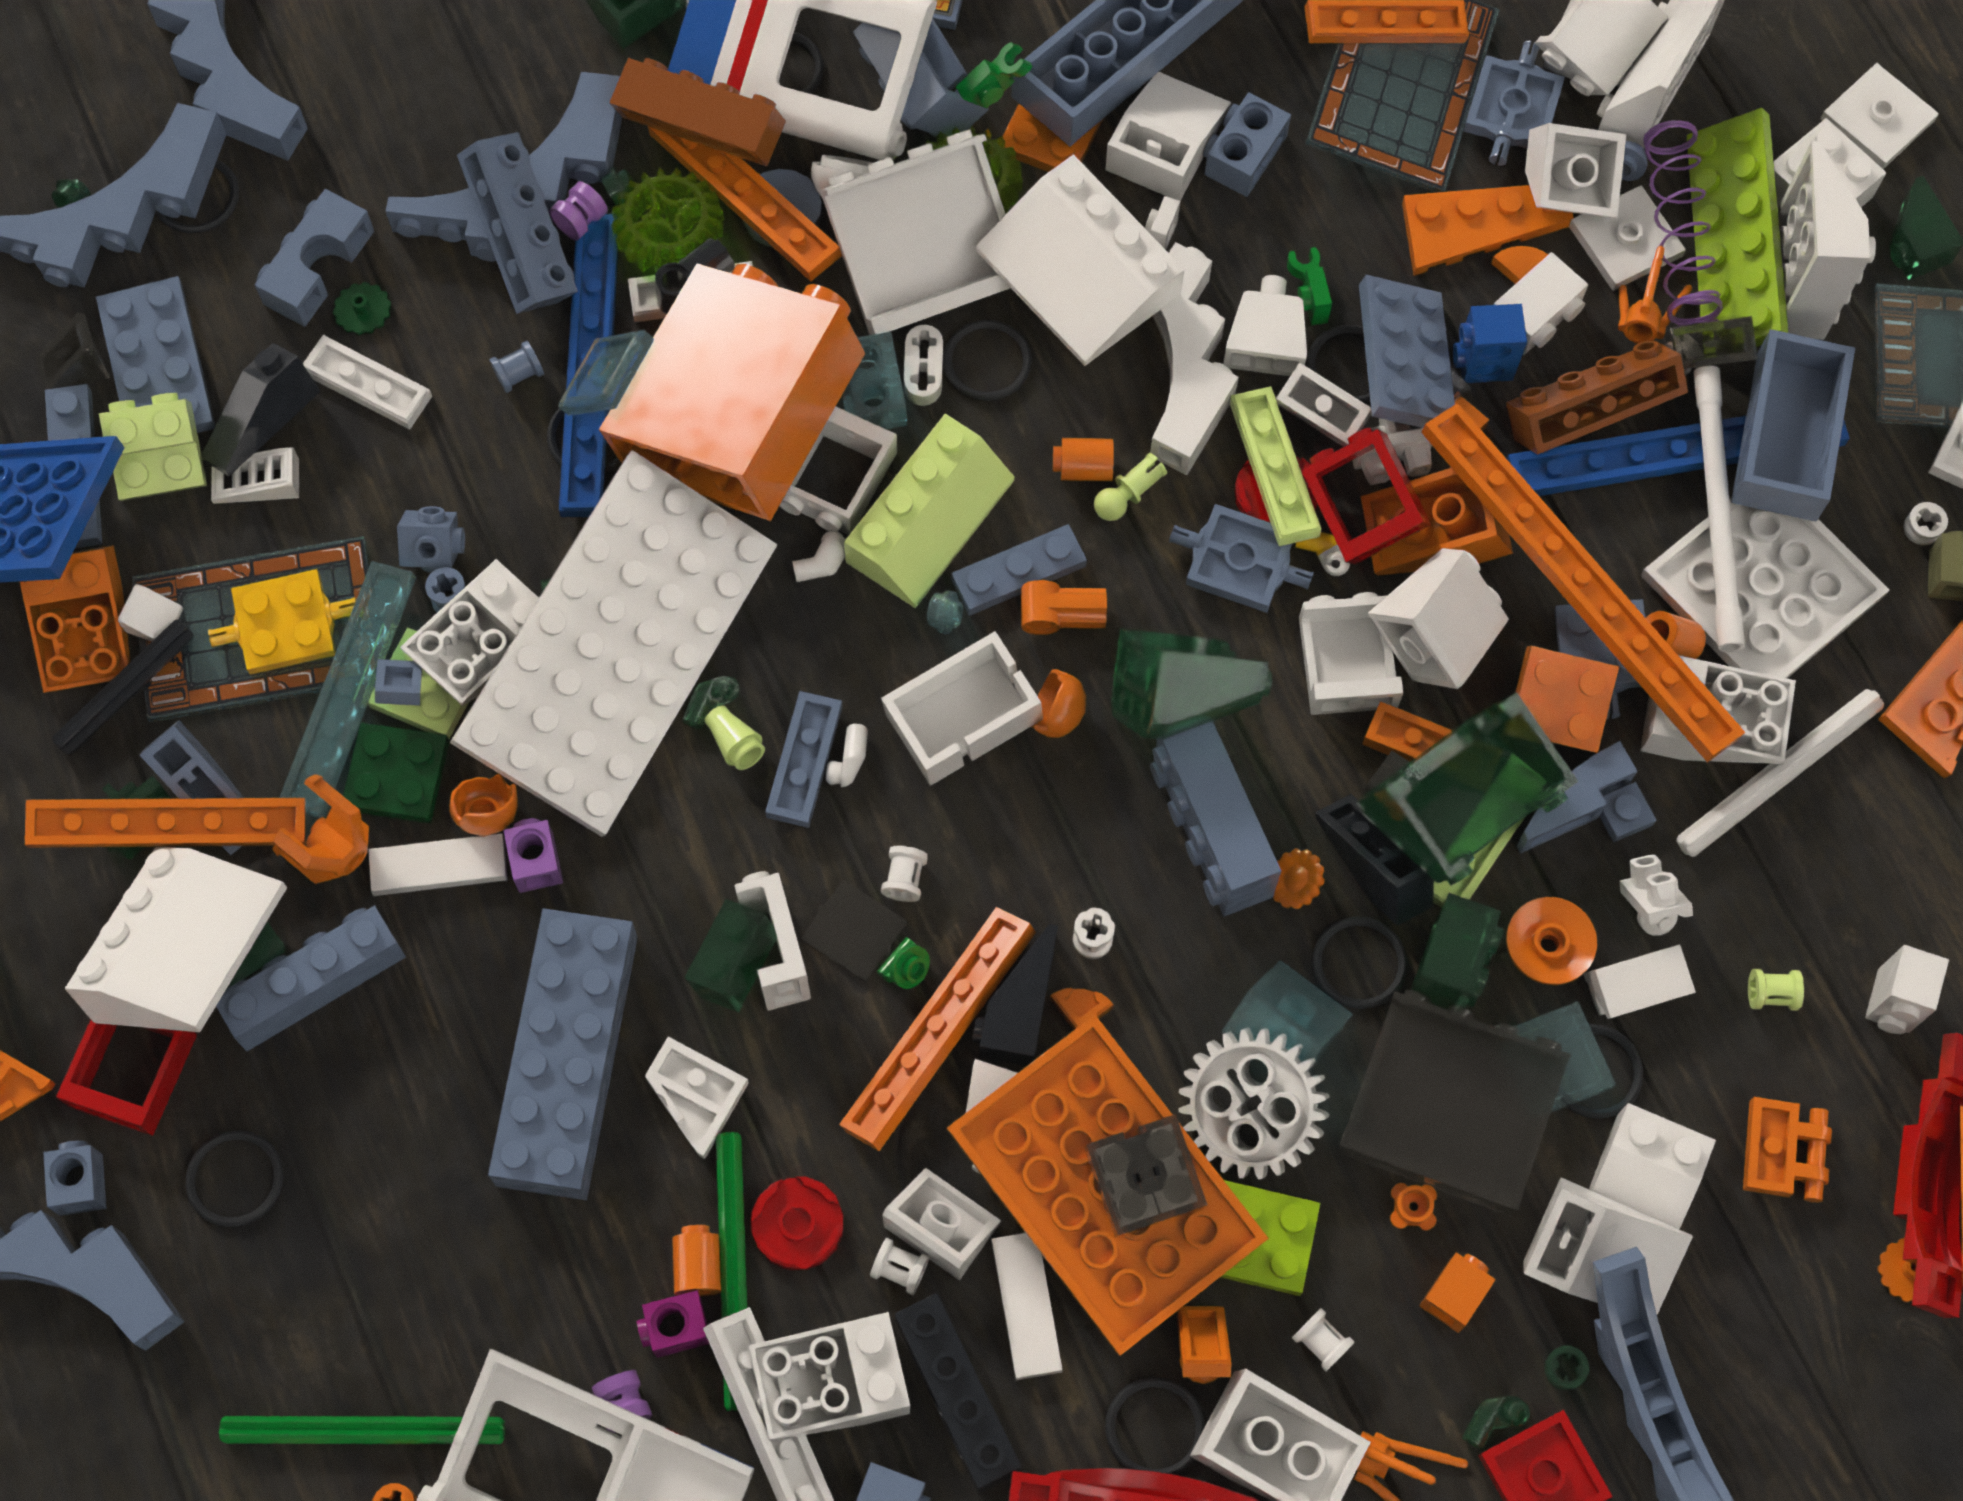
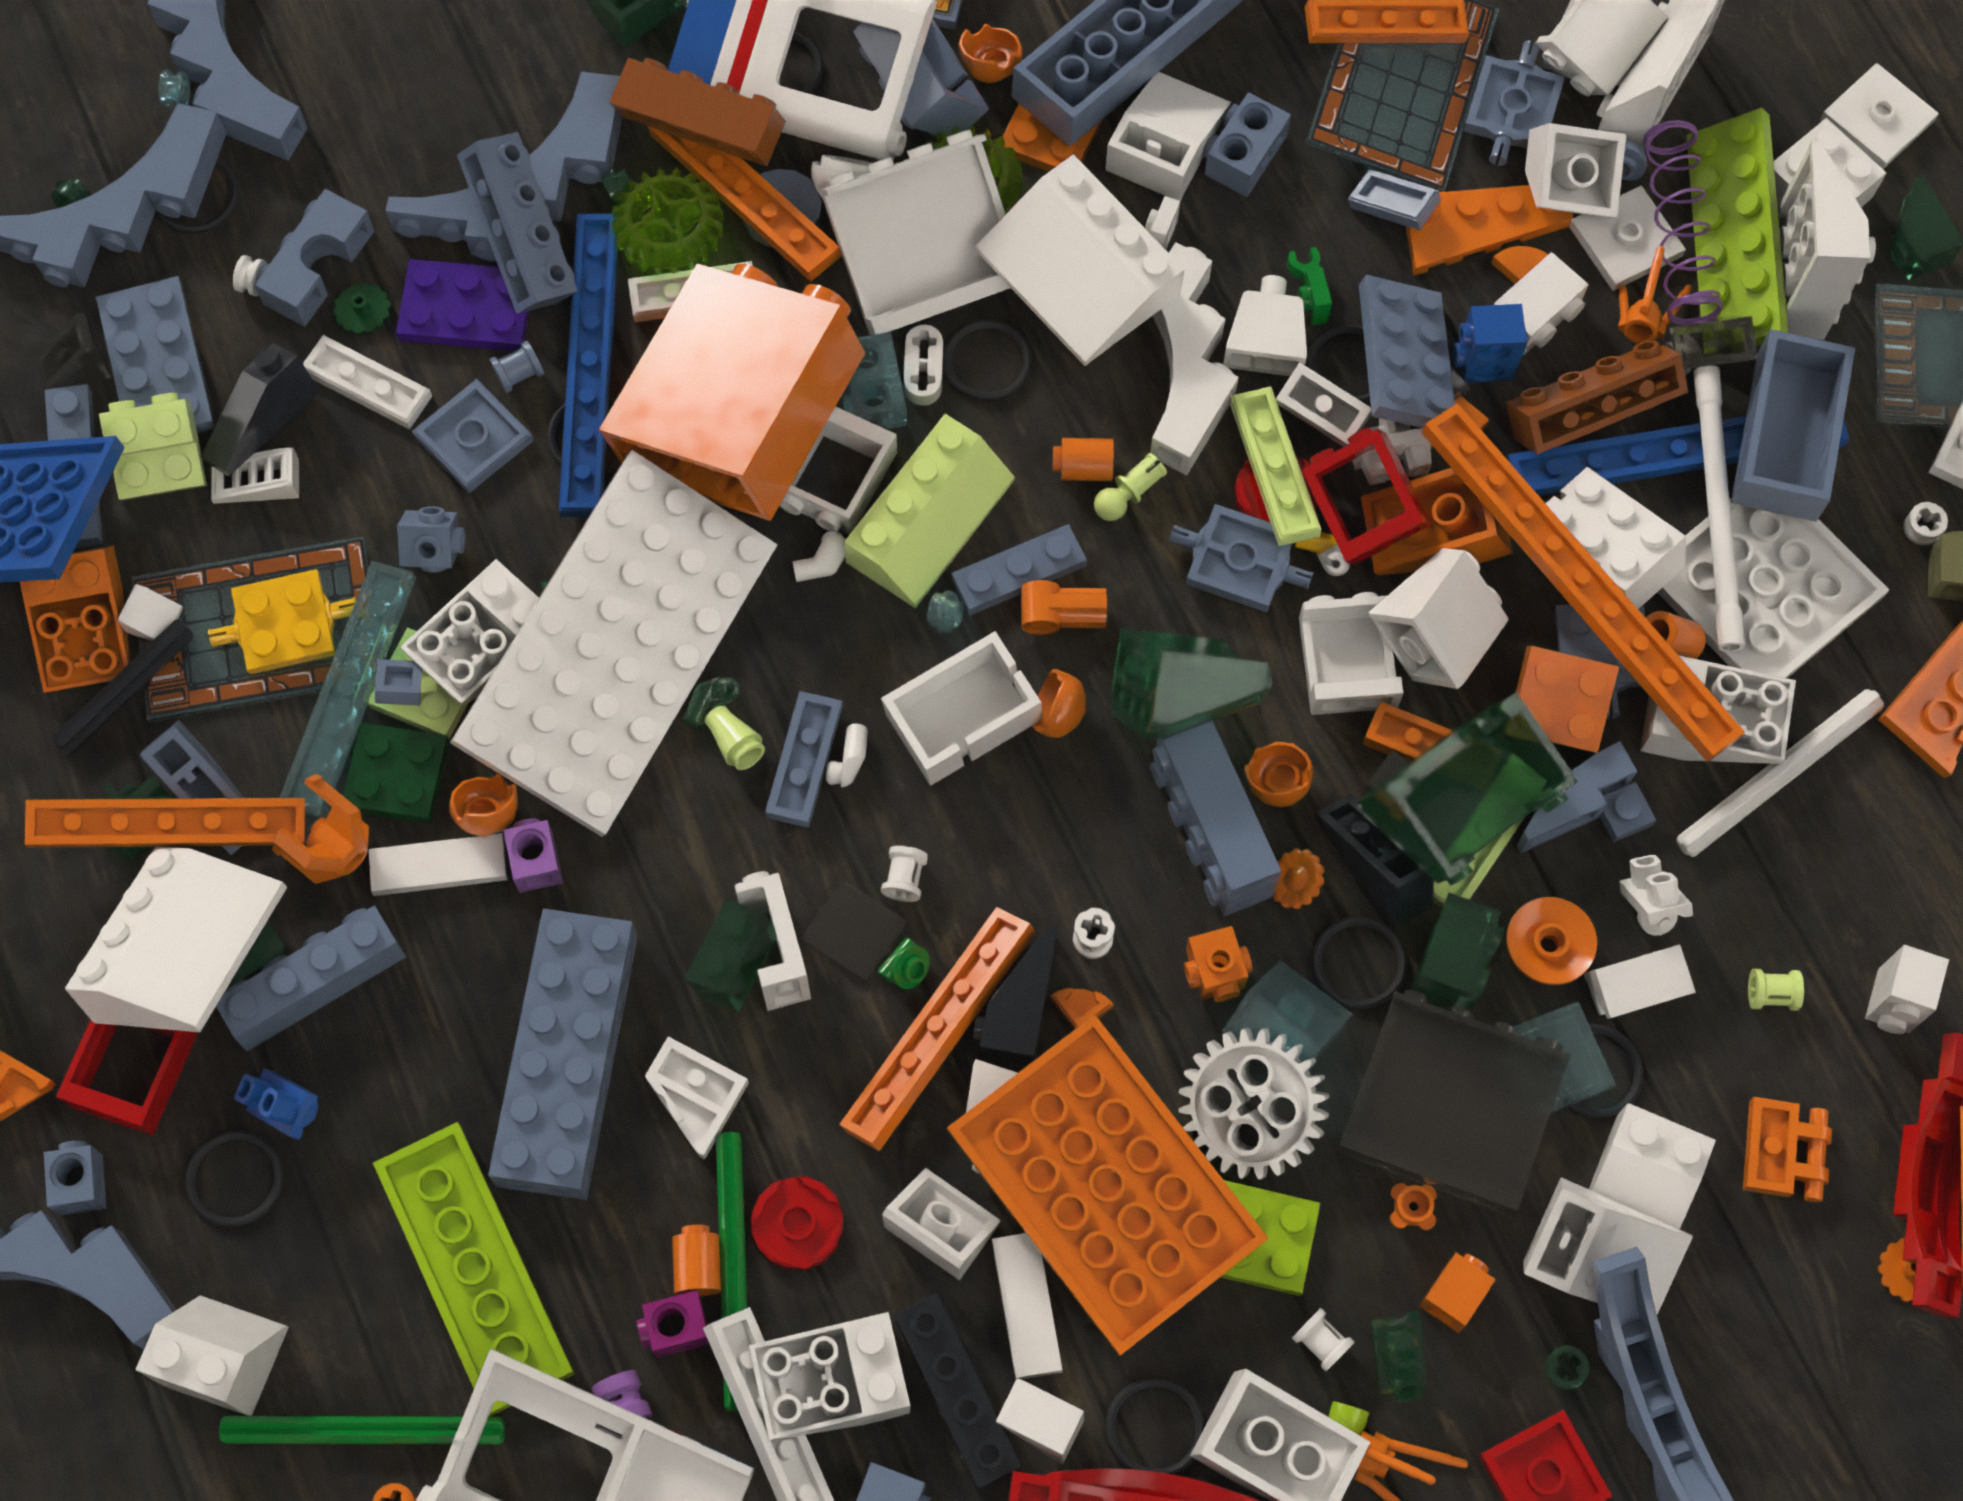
(173, 88): none -> clear light blue bush
(213, 1353): none -> white slope
(246, 274): none -> white bush
(278, 1102): none -> blue hips
(440, 582): sand blue bush -> none
(459, 307): none -> dark purple plate
(469, 1256): none -> lime plate
(472, 436): none -> sand blue tile
(578, 210): medium lavender wheel -> none
(606, 373): clear light blue tile -> none
(676, 274): black piece -> none
(884, 1268): white bush -> none
(990, 53): none -> orange hair
(990, 79): green plate -> none
(1041, 1420): none -> white slope
(1145, 1176): clear smoke piece -> none
(1203, 1343): orange tile -> none
(1217, 964): none -> orange brick
(1279, 774): none -> orange hair
(1349, 1416): none -> lime hinge
(1394, 199): none -> sand blue tile
(1399, 1356): none -> clear green hips
(1495, 1414): clear green arm -> none
(1621, 535): none -> white piece

